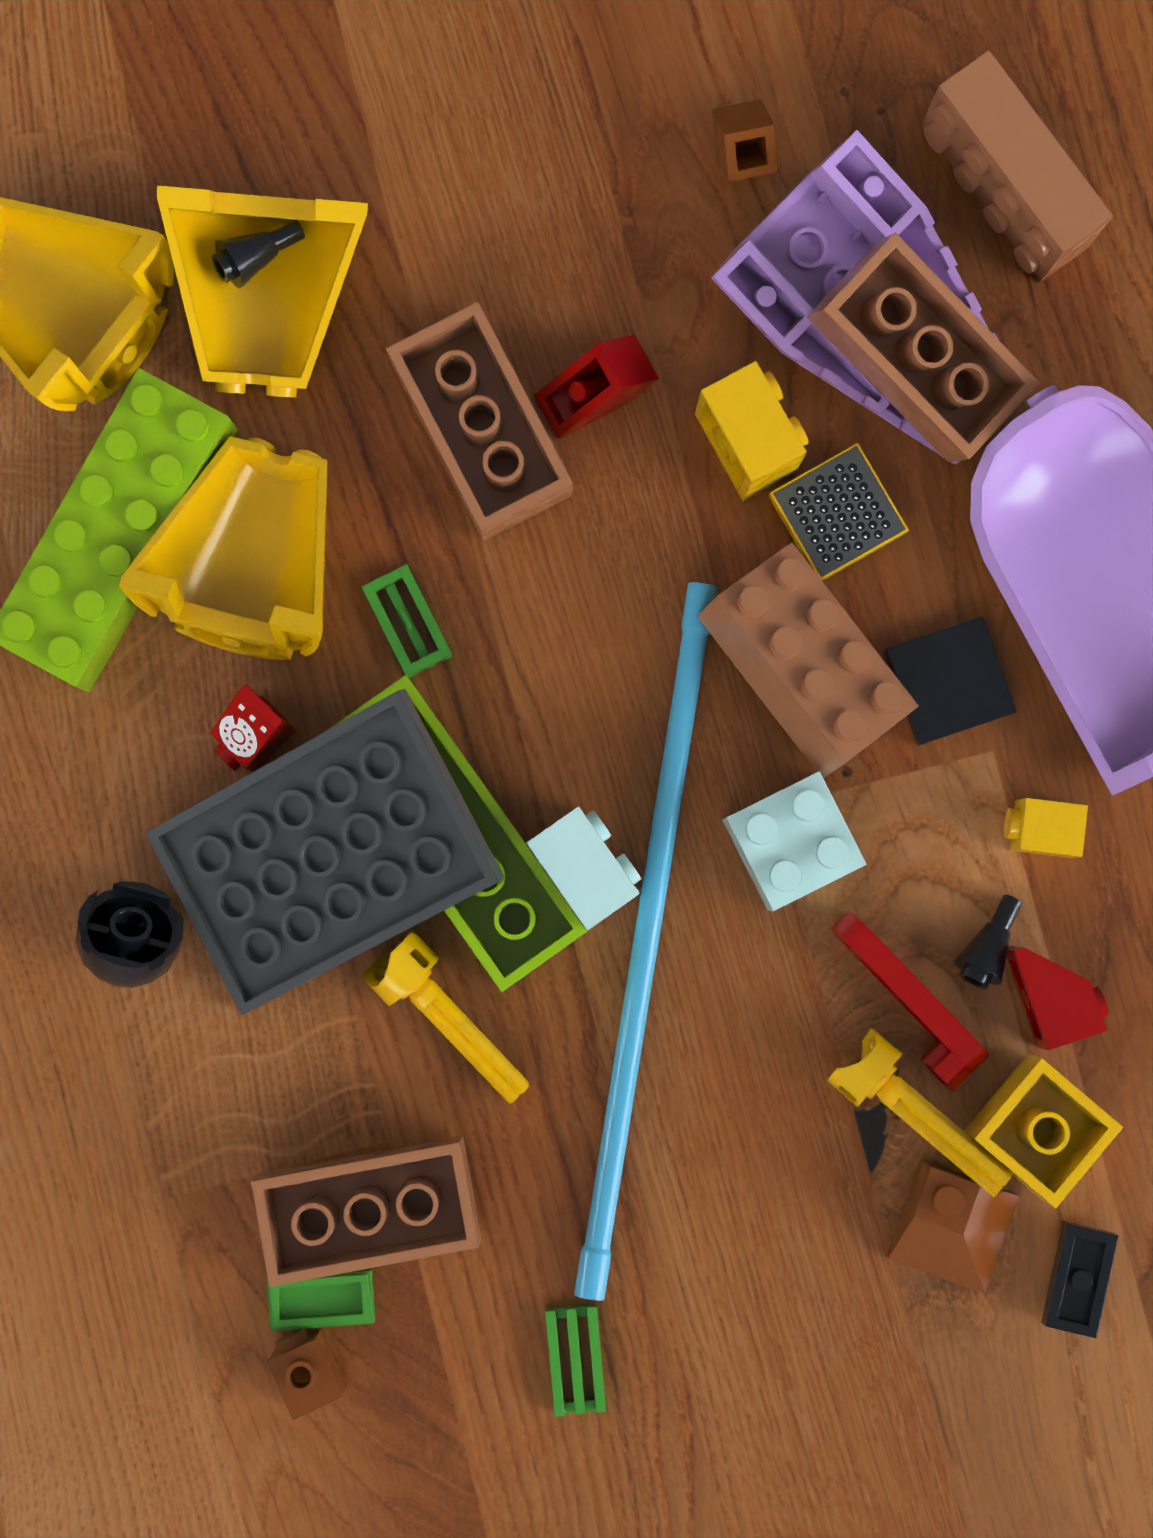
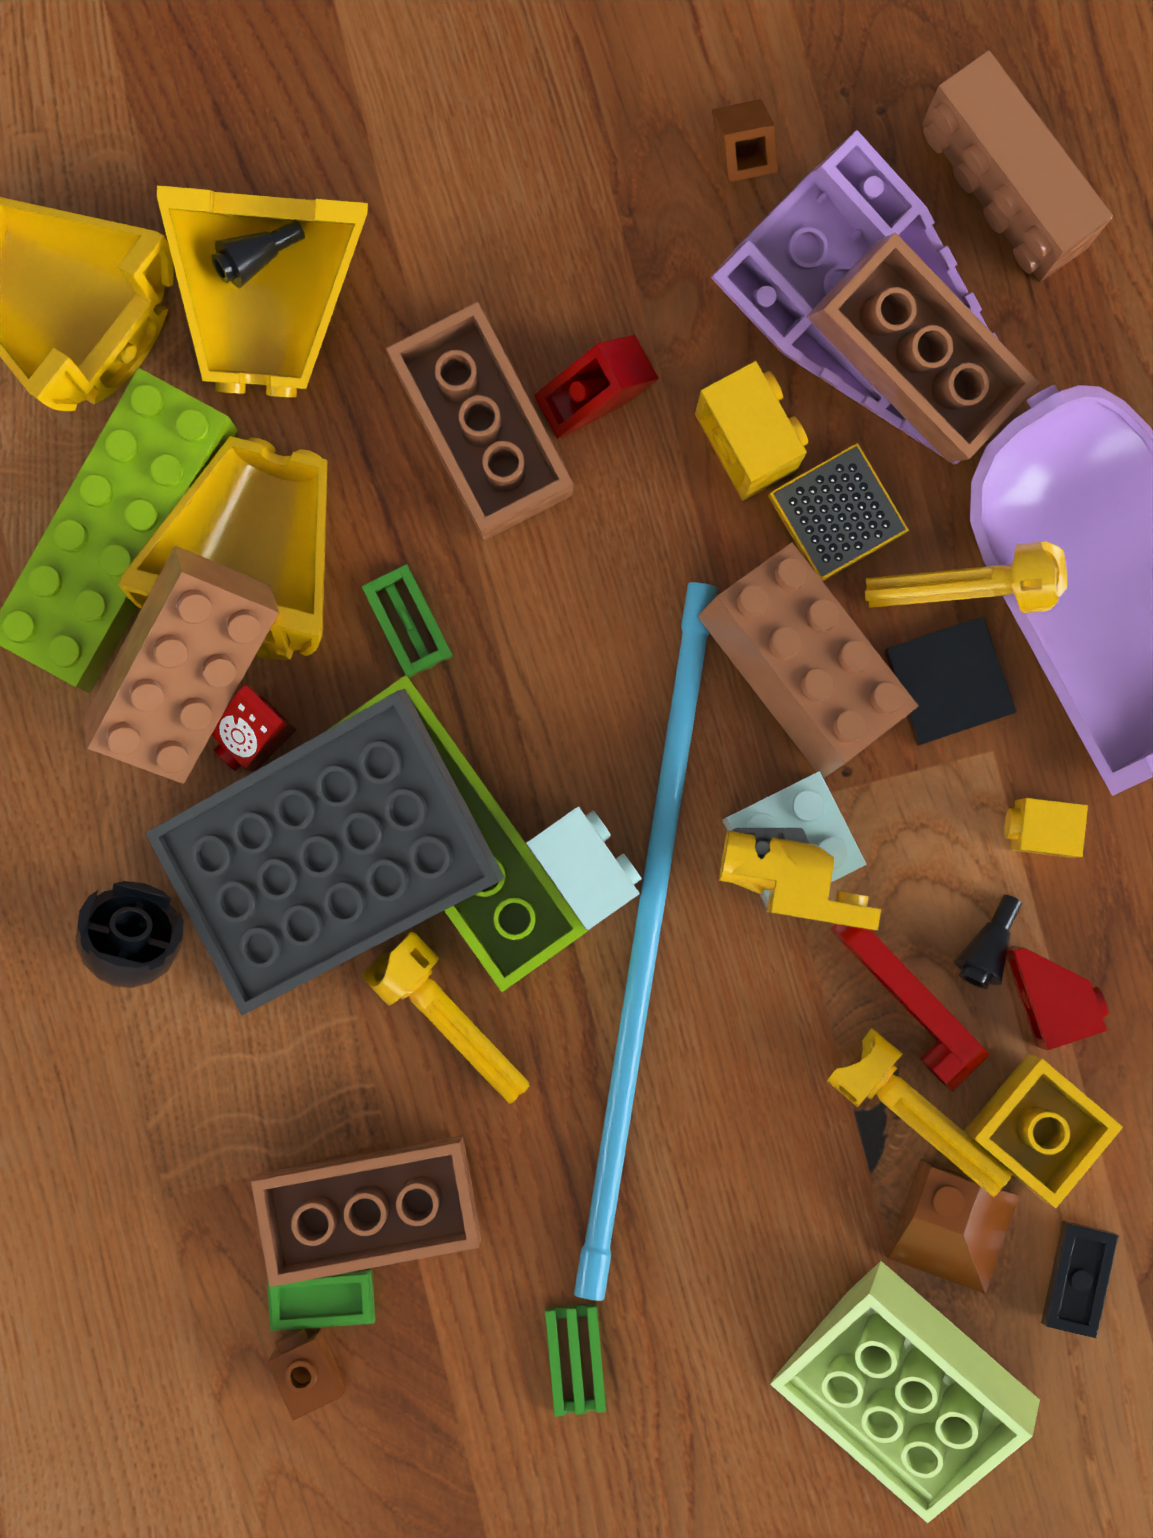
(179, 665): none -> nougat brick
(794, 874): none -> yellow plate
(907, 1393): none -> yellowish green slope
(1034, 577): none -> yellow piece

